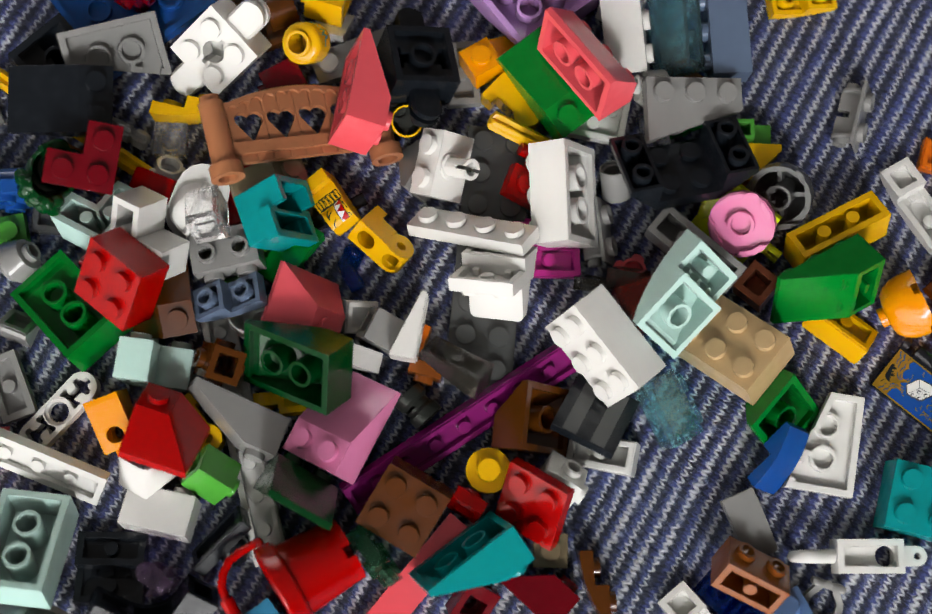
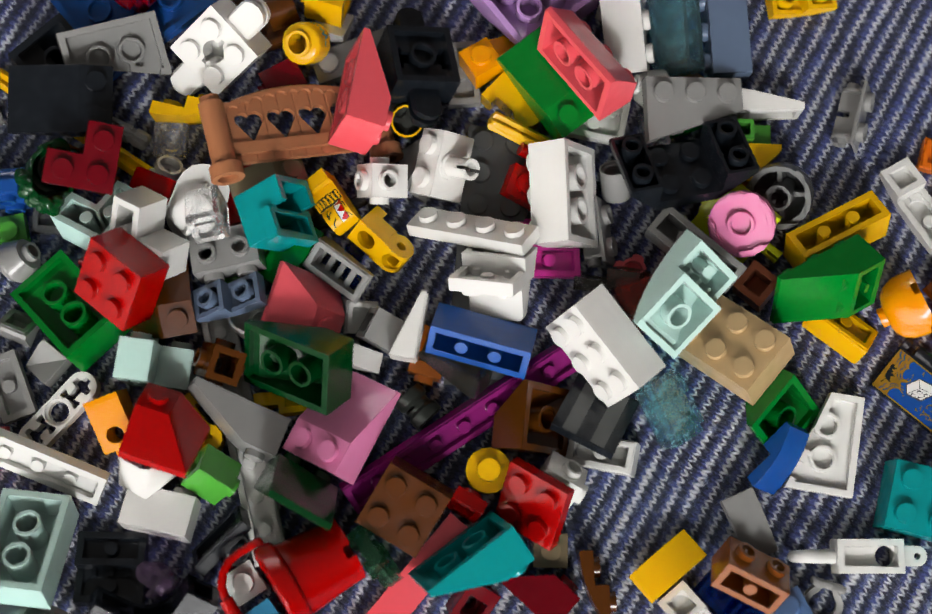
(48, 363): none -> light grey slope
(245, 583): none -> white plate
(314, 264): none -> light grey slope
(381, 181): none -> white brick
(481, 340): none -> blue brick
(667, 566): none -> yellow slope
(767, 106): none -> white slope

